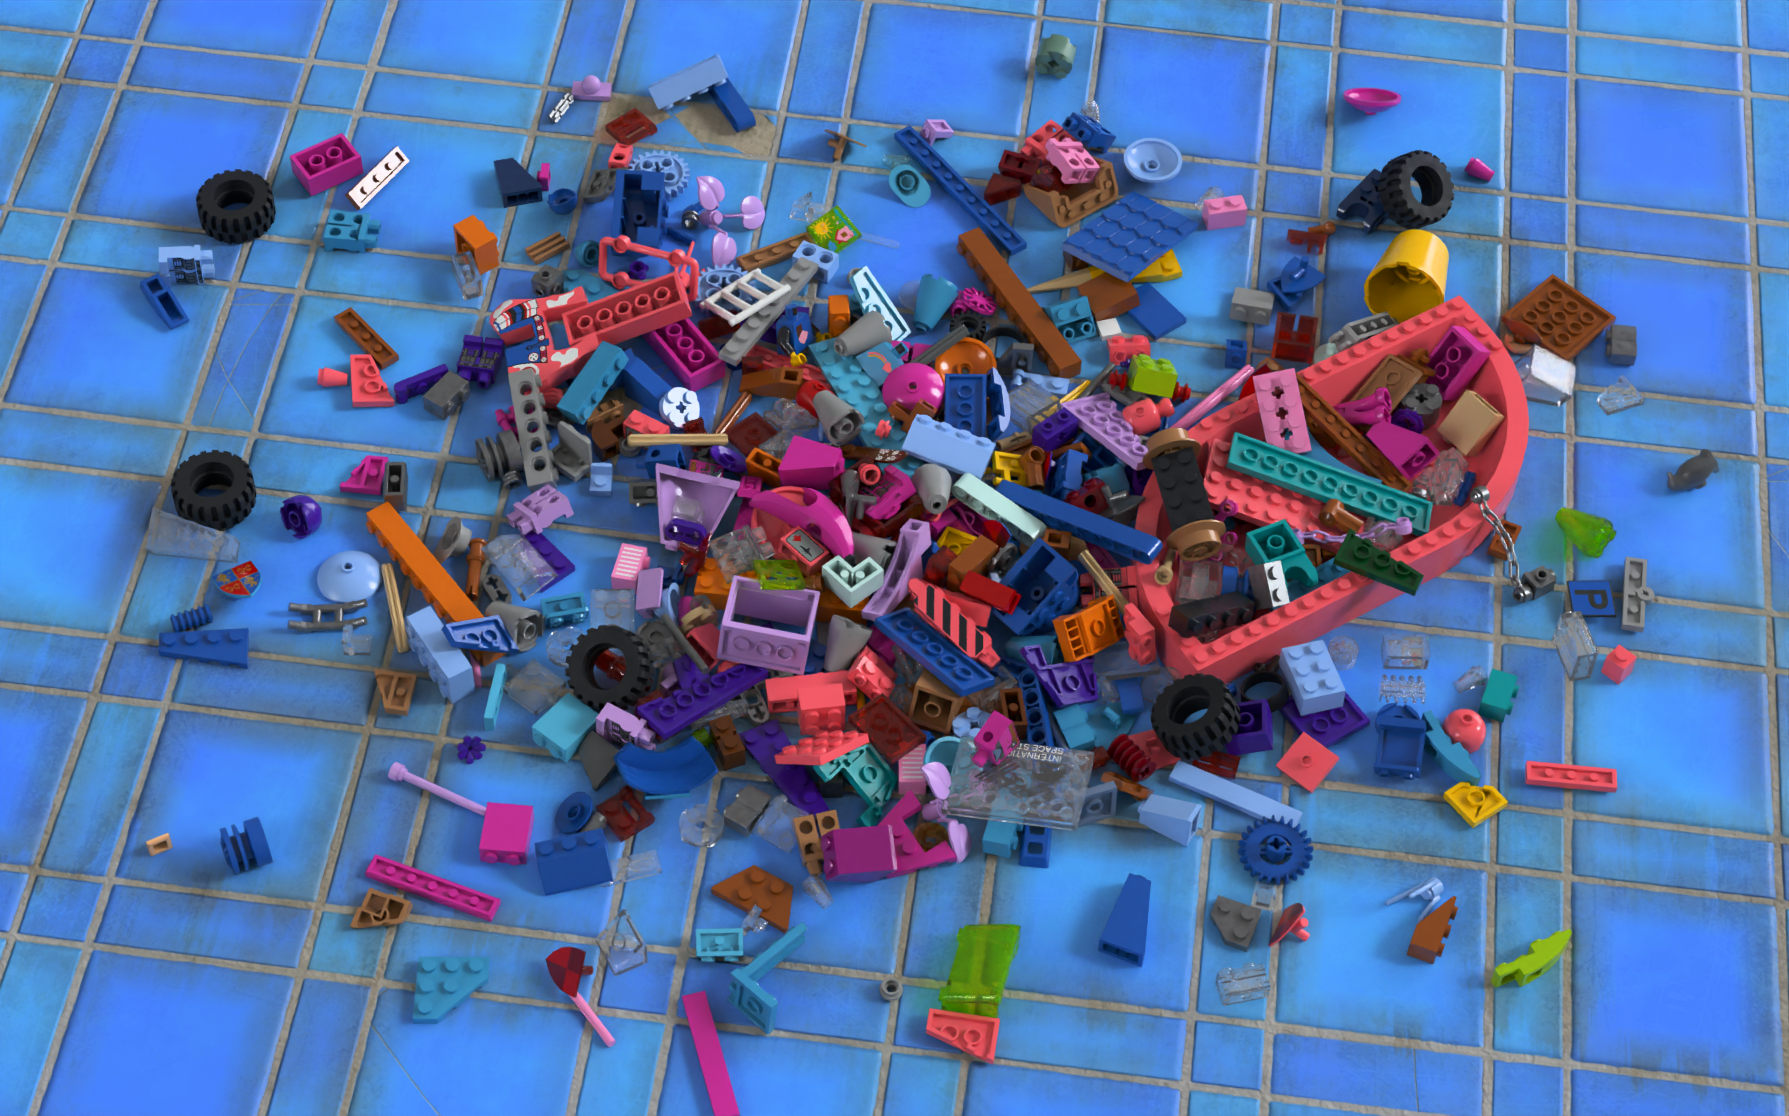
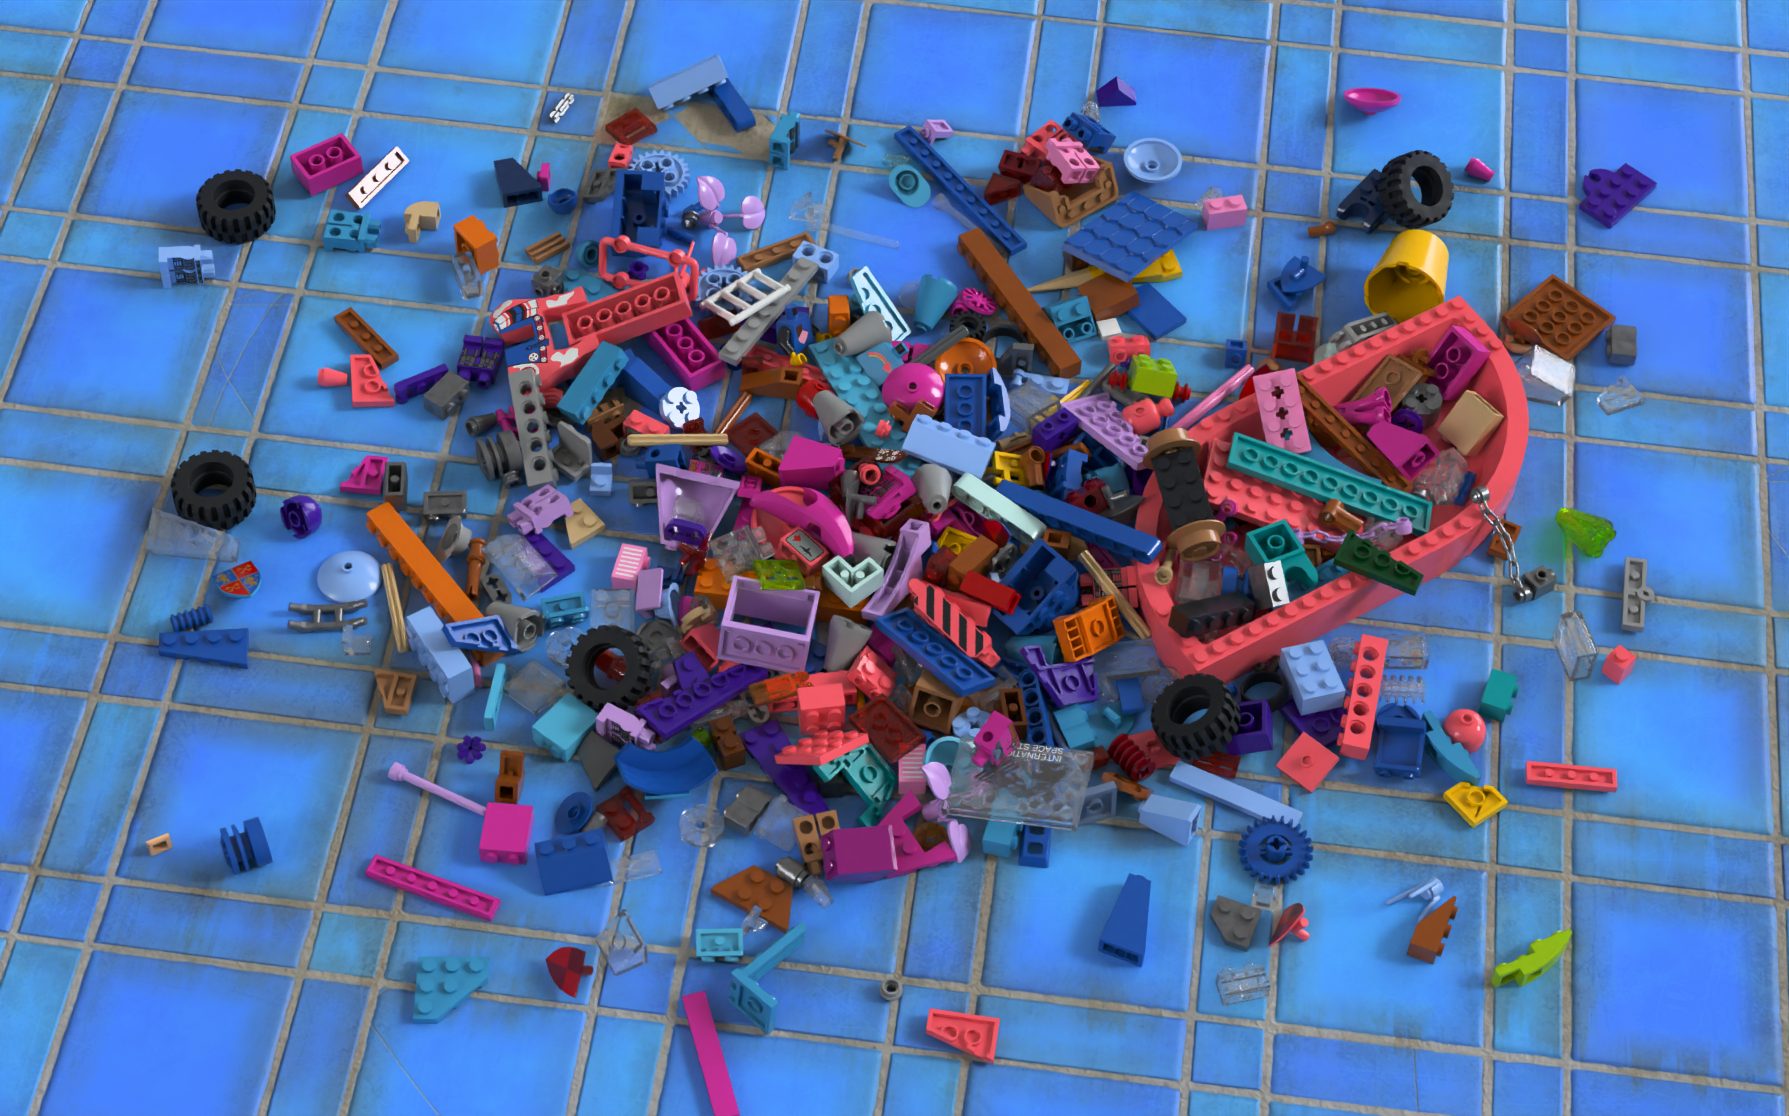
(163, 301): blue slope -> none
(381, 910): medium nougat slope -> none
(421, 216): none -> tan brick
(444, 505): none -> flat silver bracket
(479, 424): none -> dark grey cone
(510, 778): none -> dark orange brick
(582, 524): none -> tan wing
(591, 89): lavender tile -> none
(594, 1020): bright pink bar -> none
(688, 648): flat silver bar -> none
(778, 688): none -> clear orange hinge
(784, 140): none -> dark azure hips
(789, 416): clear plate -> none
(792, 871): none -> flat silver brick
(834, 231): clear neon green tile -> none
(941, 203): none -> clear piece
(980, 969): clear neon green windscreen -> none
(1055, 56): sand green brick -> none
(1116, 93): none -> dark purple slope
(1139, 635): coral plate -> none
(1251, 306): light grey bracket -> none
(1298, 237): clear red plate -> none
(1358, 744): none -> coral brick
(1471, 679): clear cone -> none
(1592, 598): blue piece -> none
(1614, 193): none -> dark purple plate
(1693, 472): dark grey animal -> none

